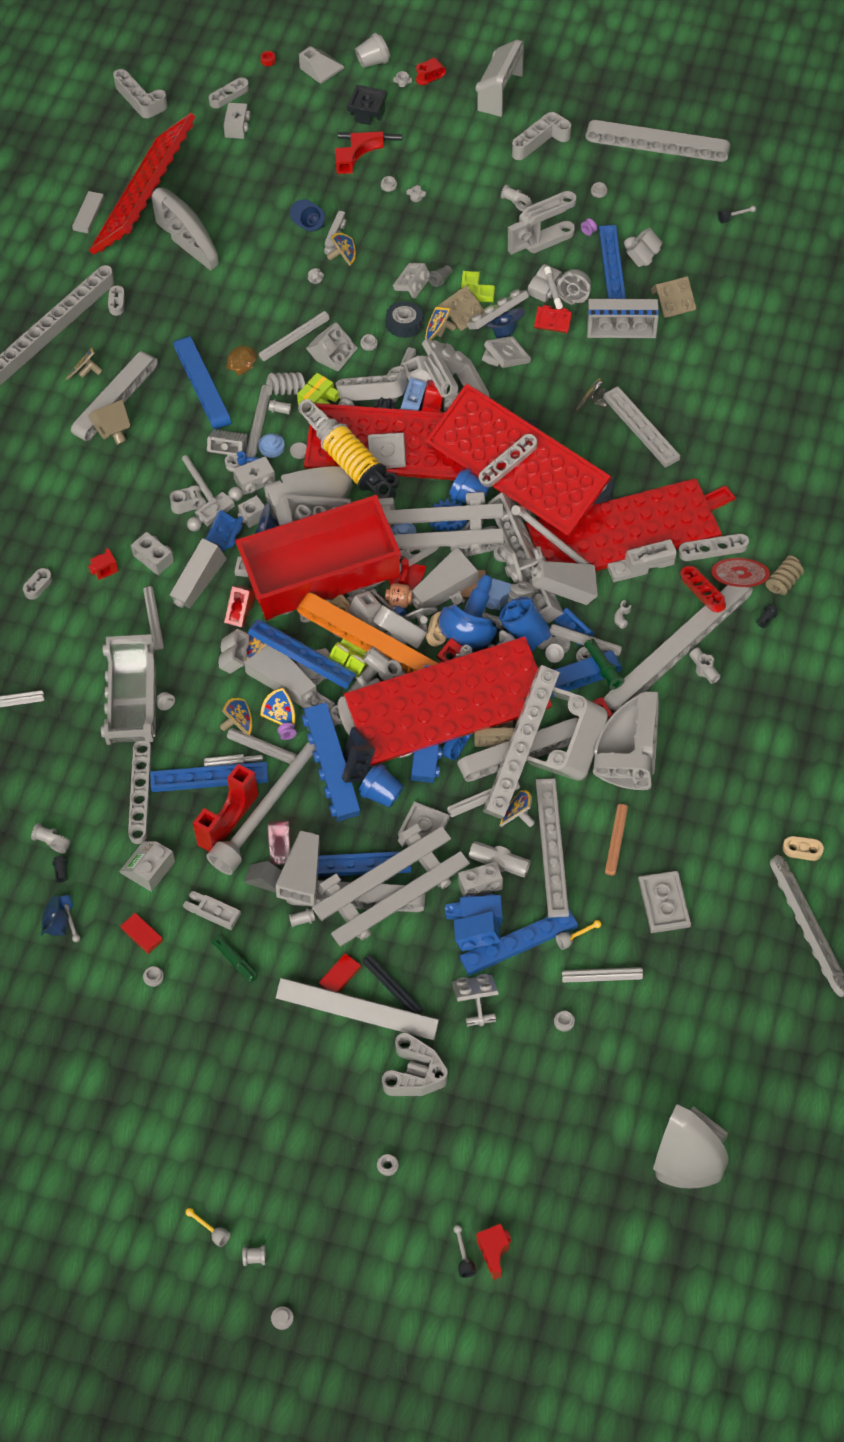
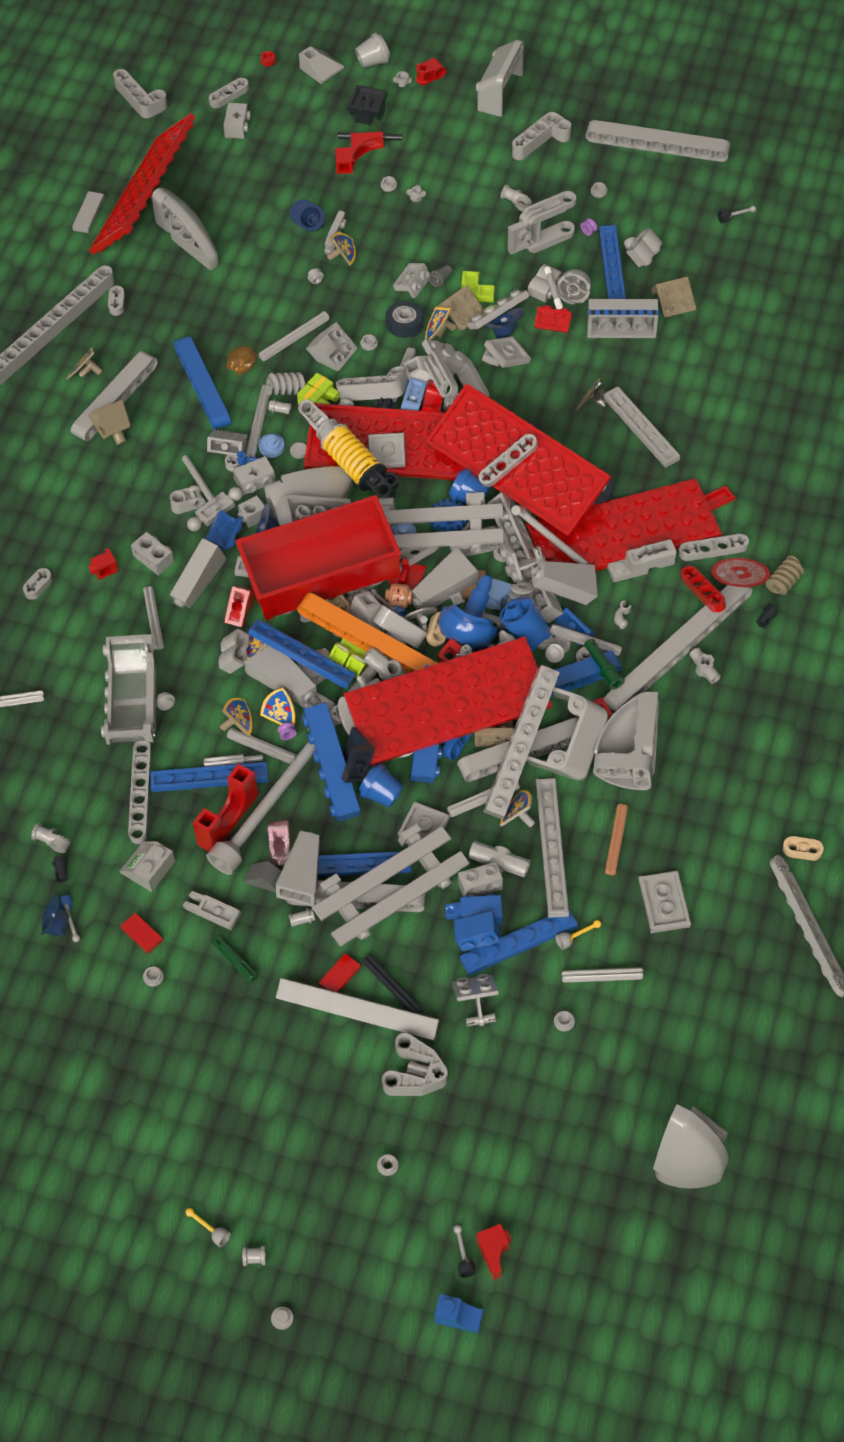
(457, 1314): none -> blue arch

